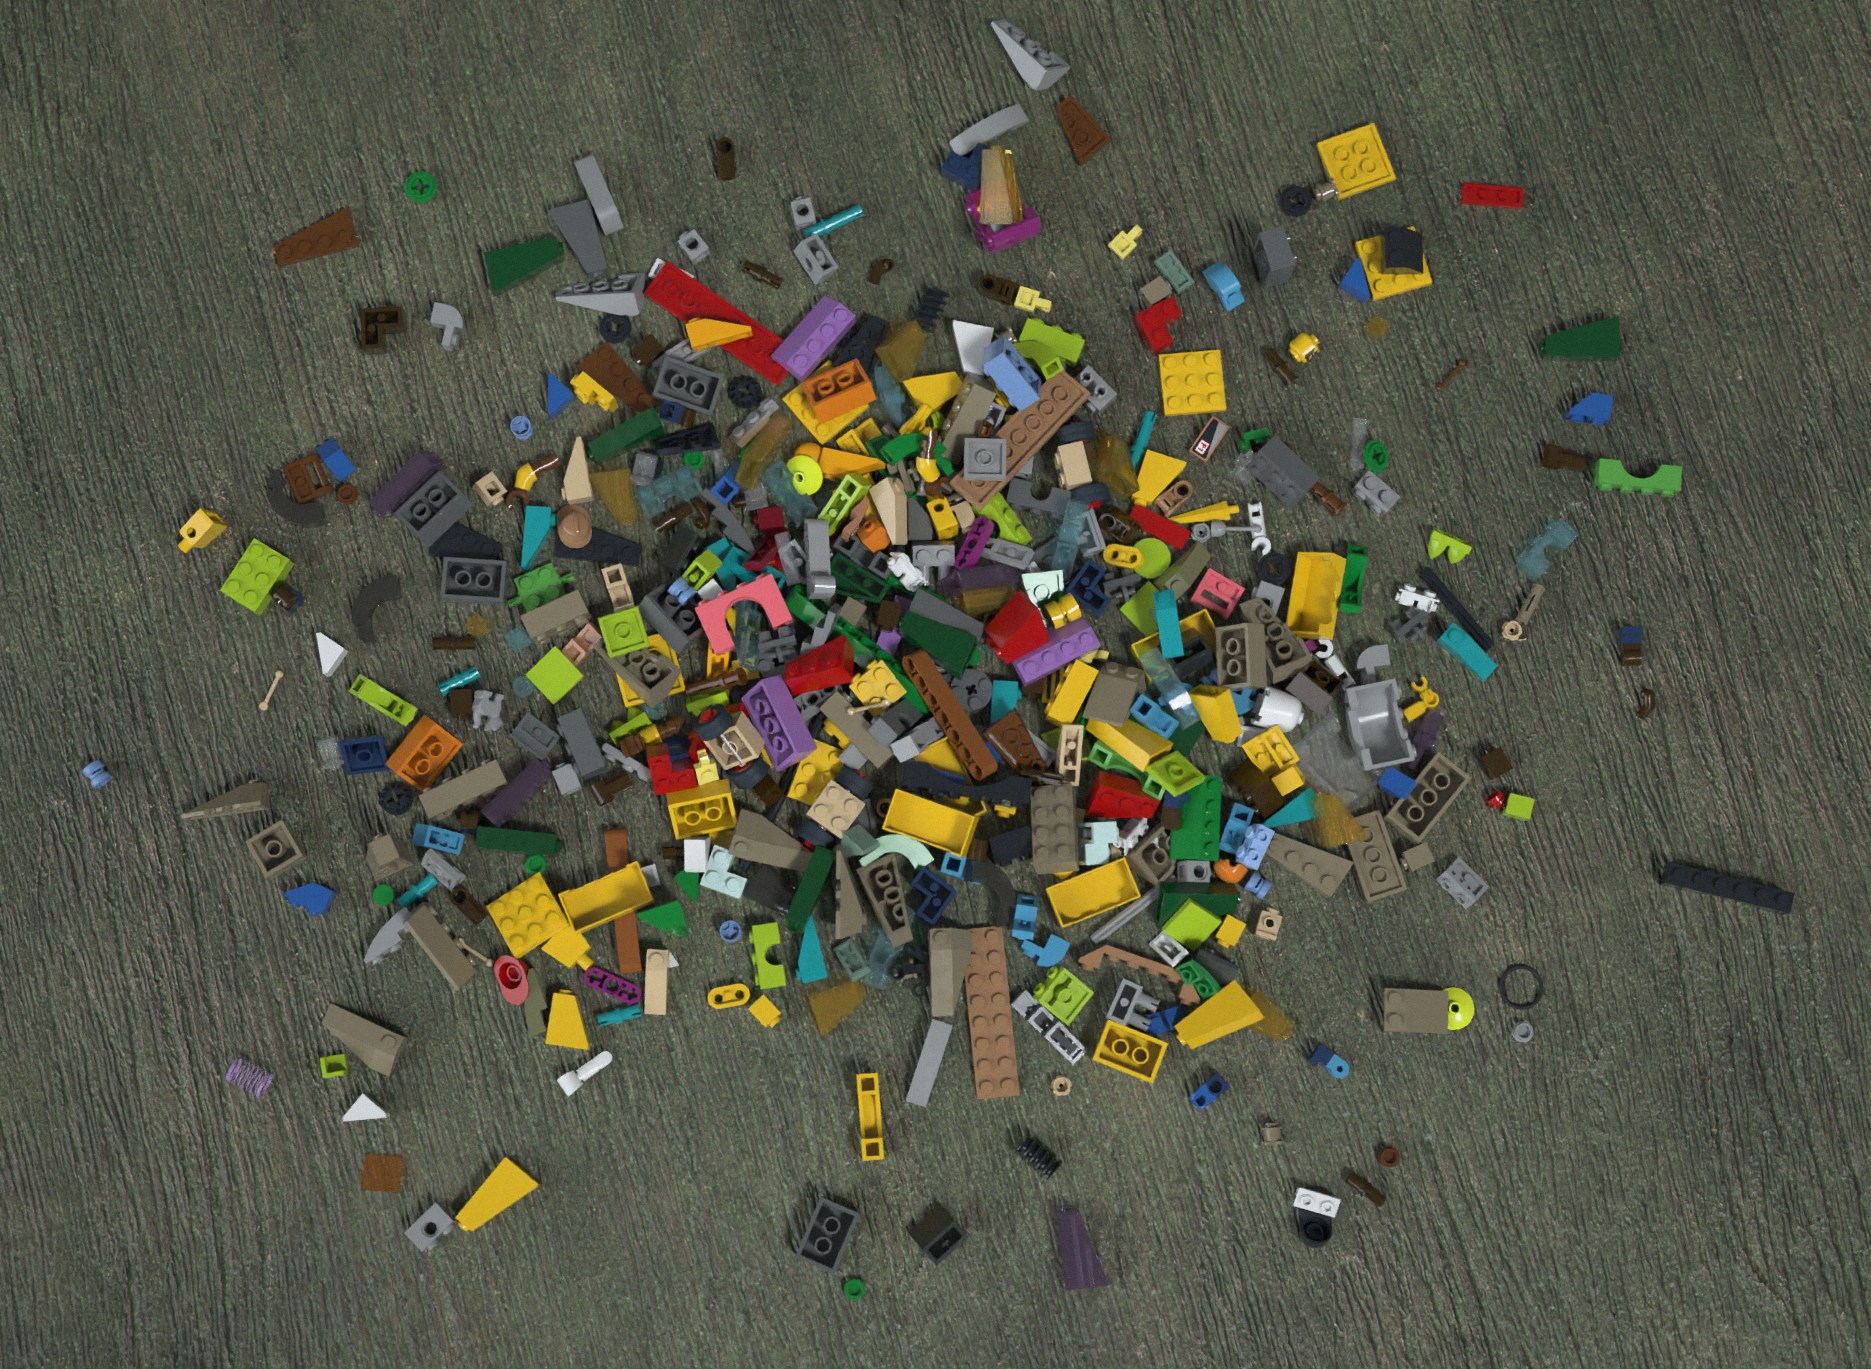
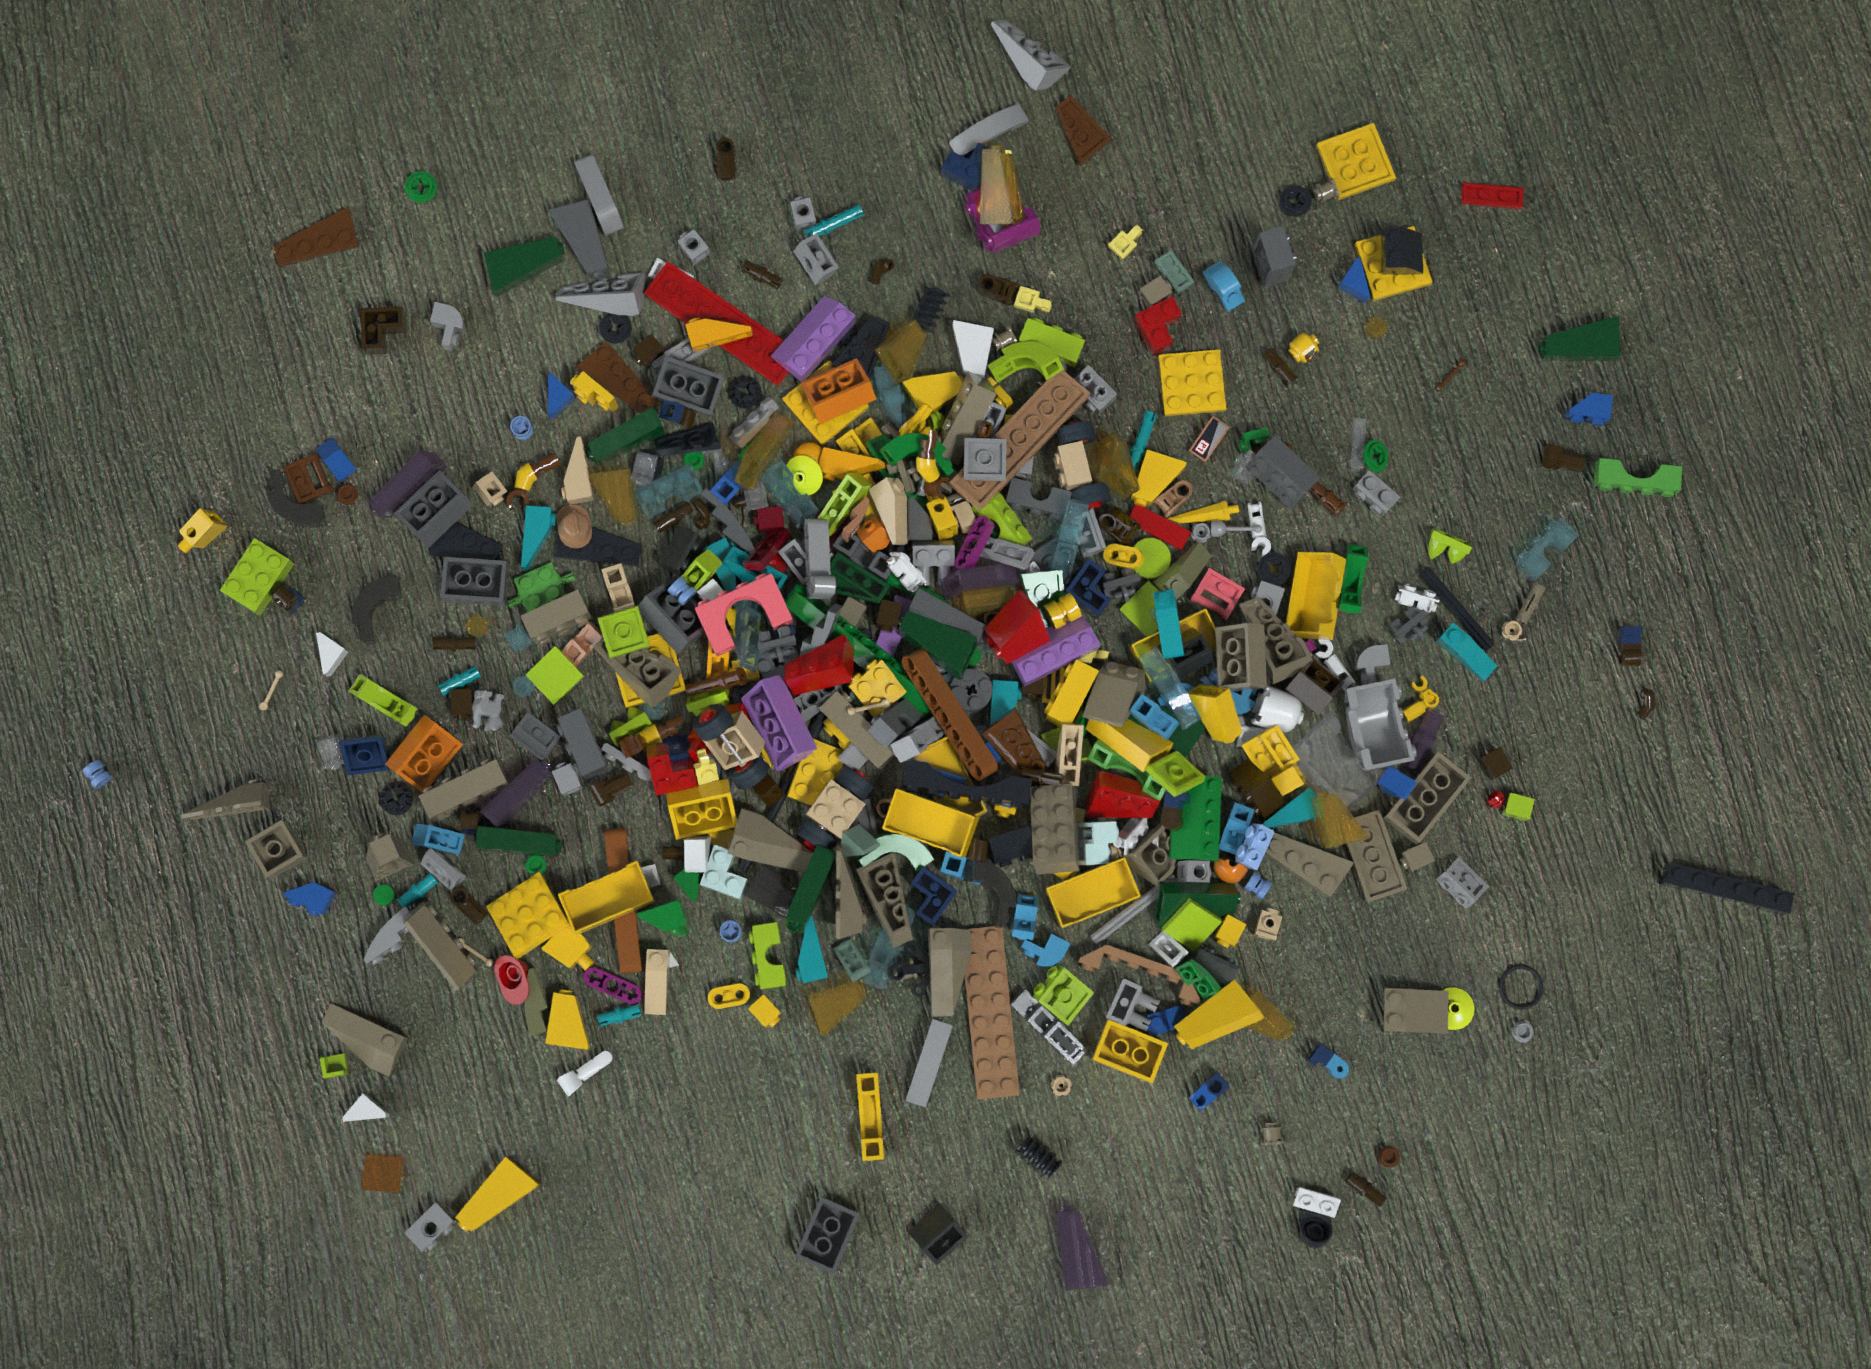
(266, 1076): lavender piece -> none
(788, 558): clear piece -> none
(854, 1289): green tile -> none
(1011, 373): medium blue brick -> none

